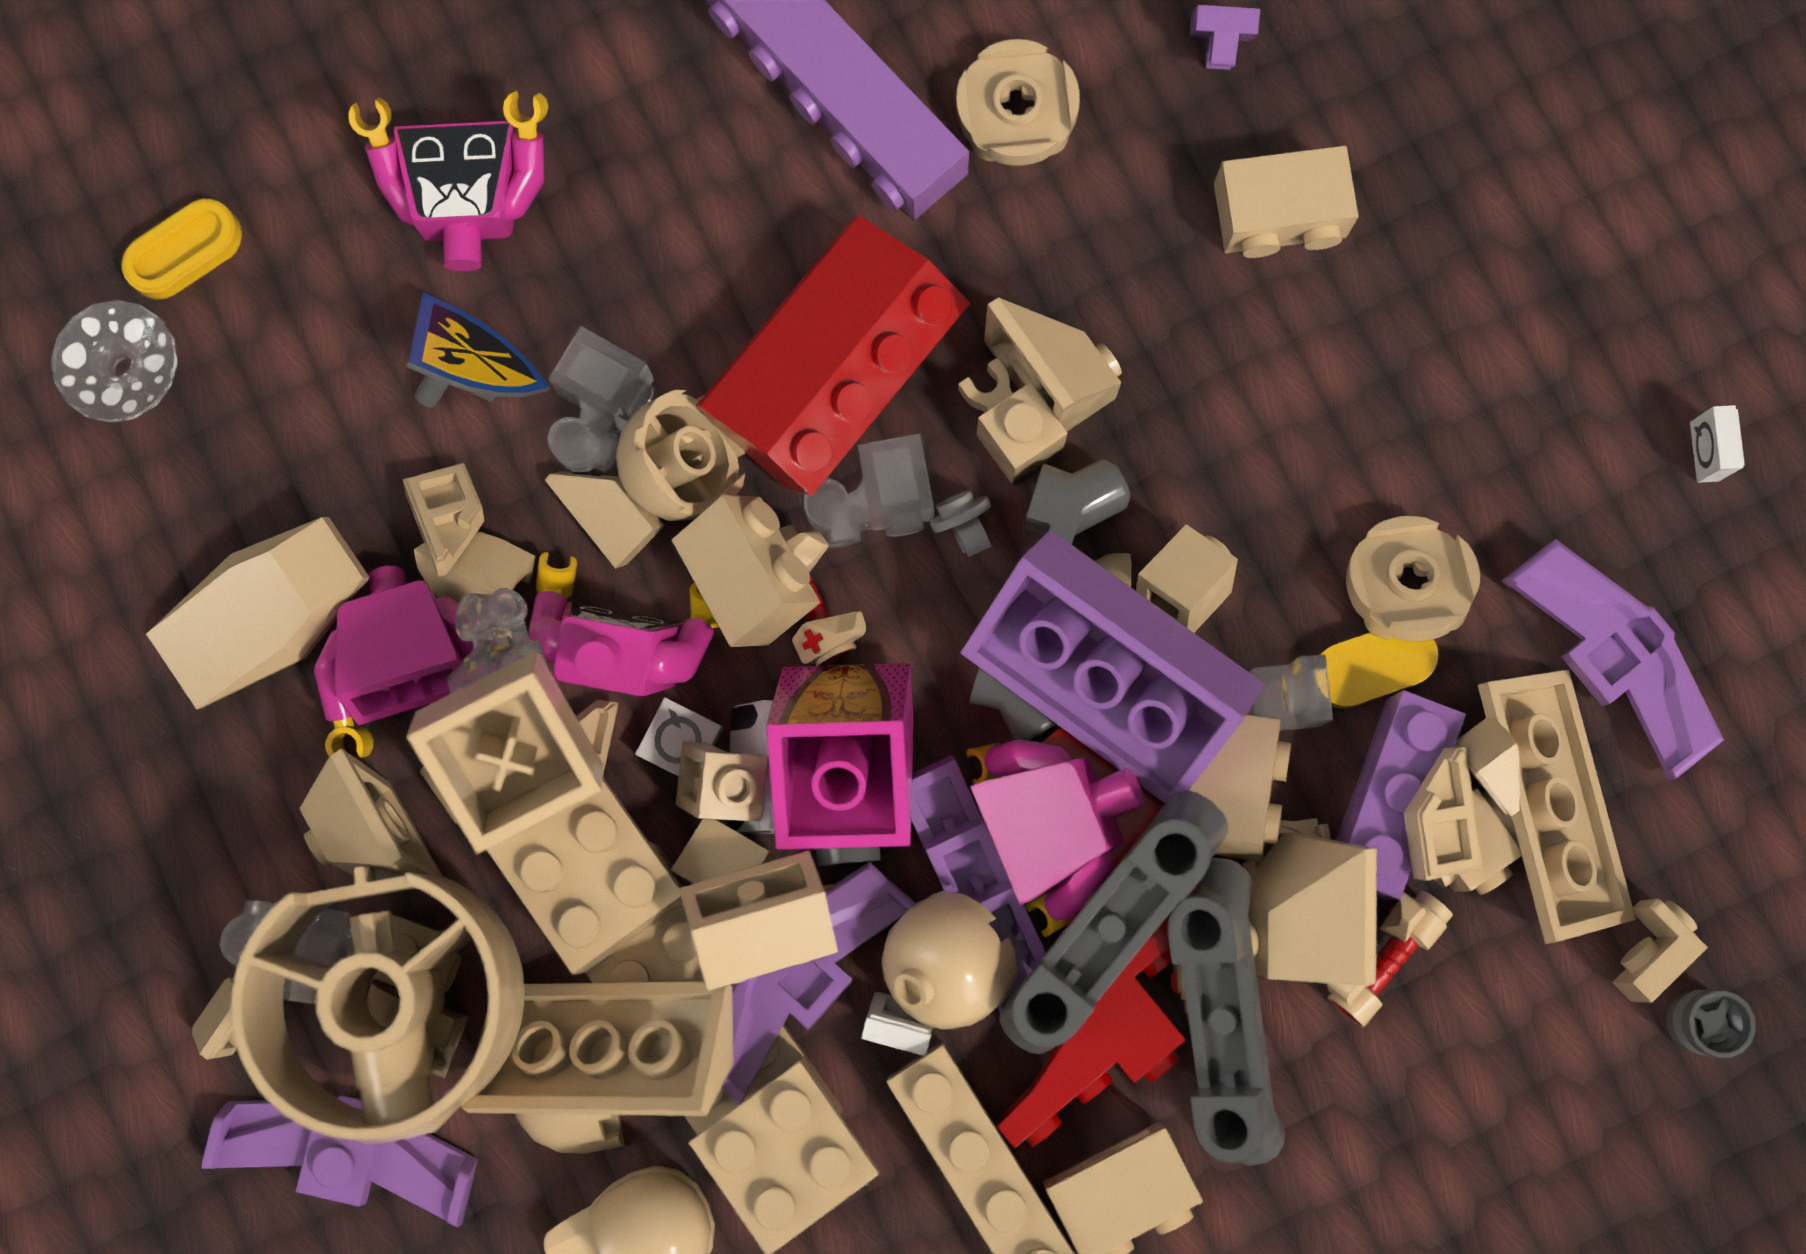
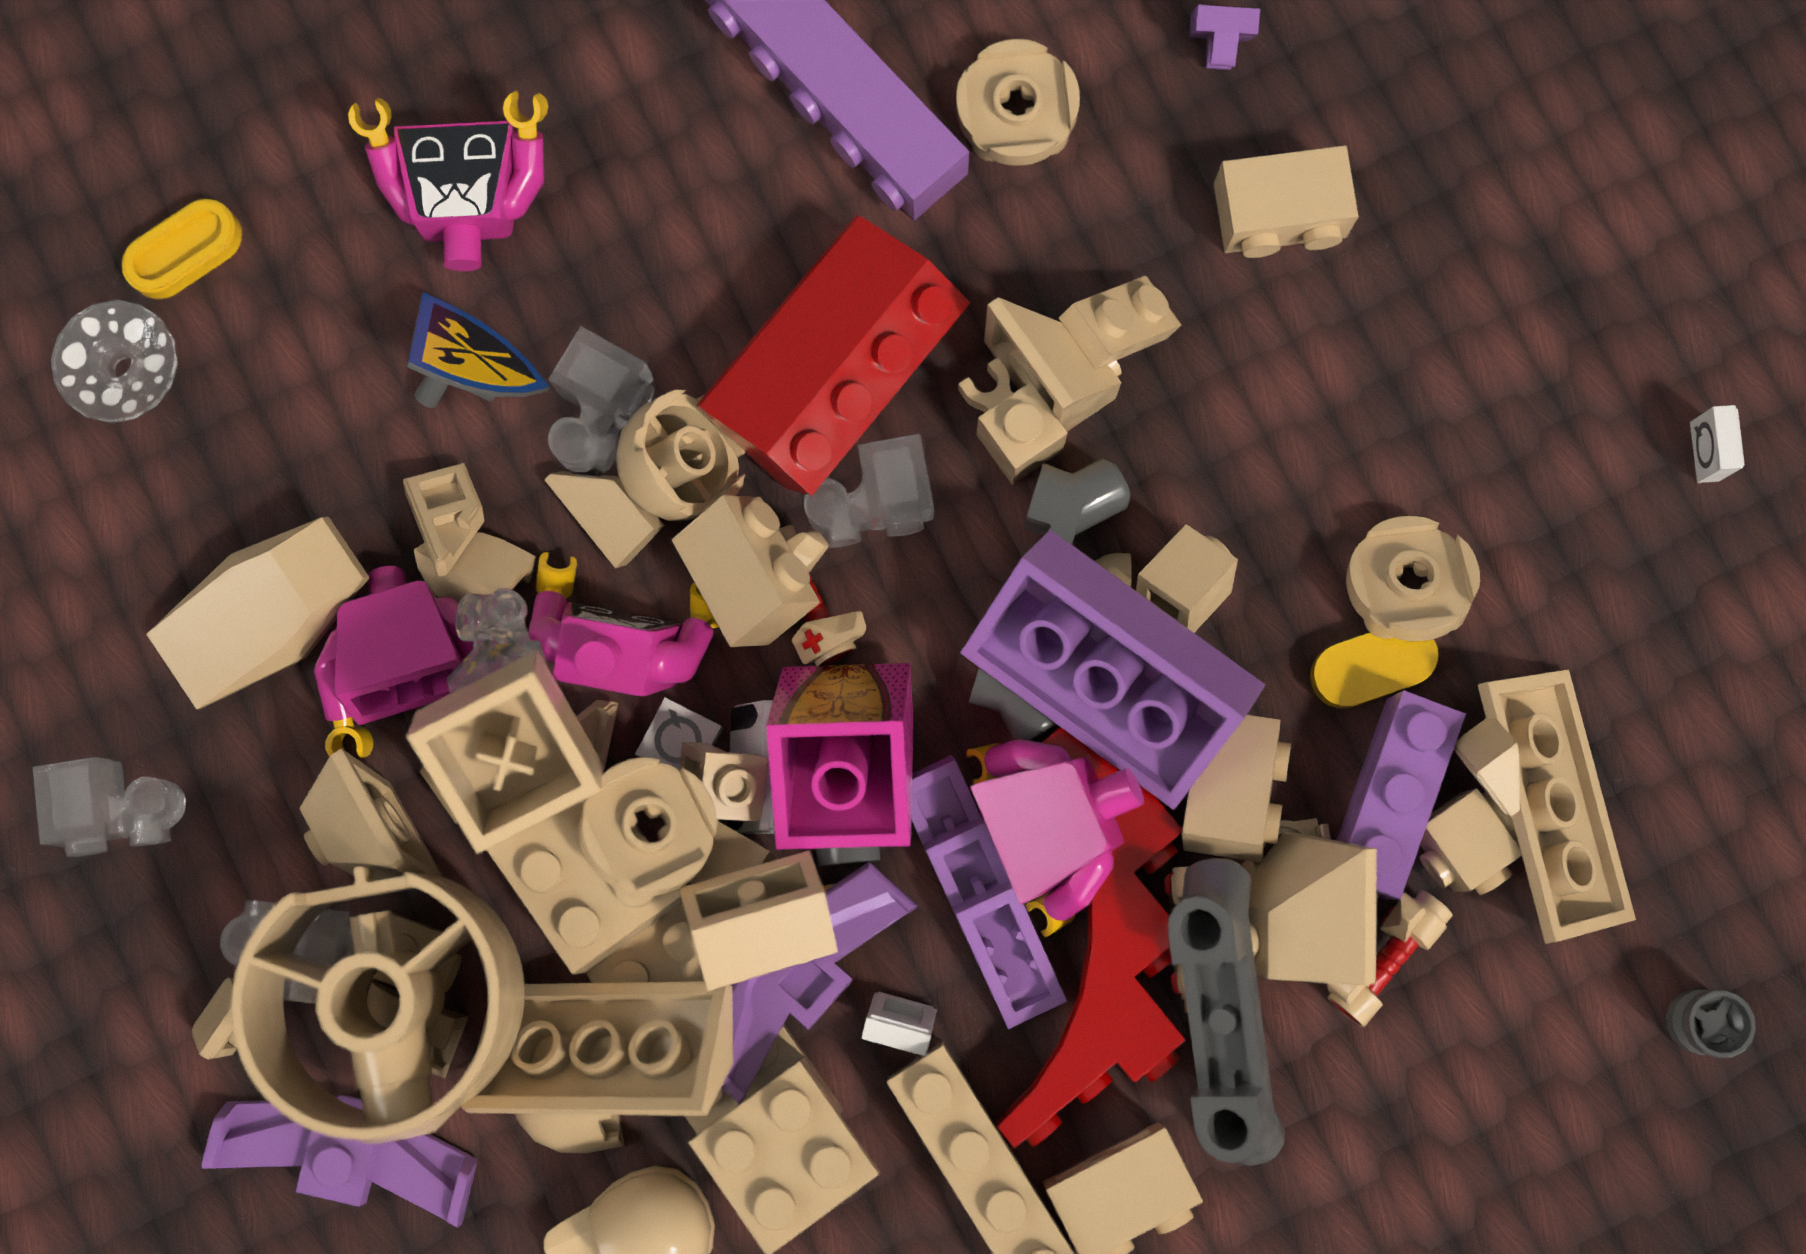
(86, 805): none -> clear brick
(635, 864): none -> tan plate
(948, 962): tan cylinder -> none
(960, 515): light grey plate -> none
(1115, 923): dark grey plate -> none
(1120, 321): none -> tan plate
(1295, 693): clear bracket -> none
(1443, 820): tan tile -> none
(1622, 651): medium lavender plate -> none
(1657, 963): tan bracket -> none

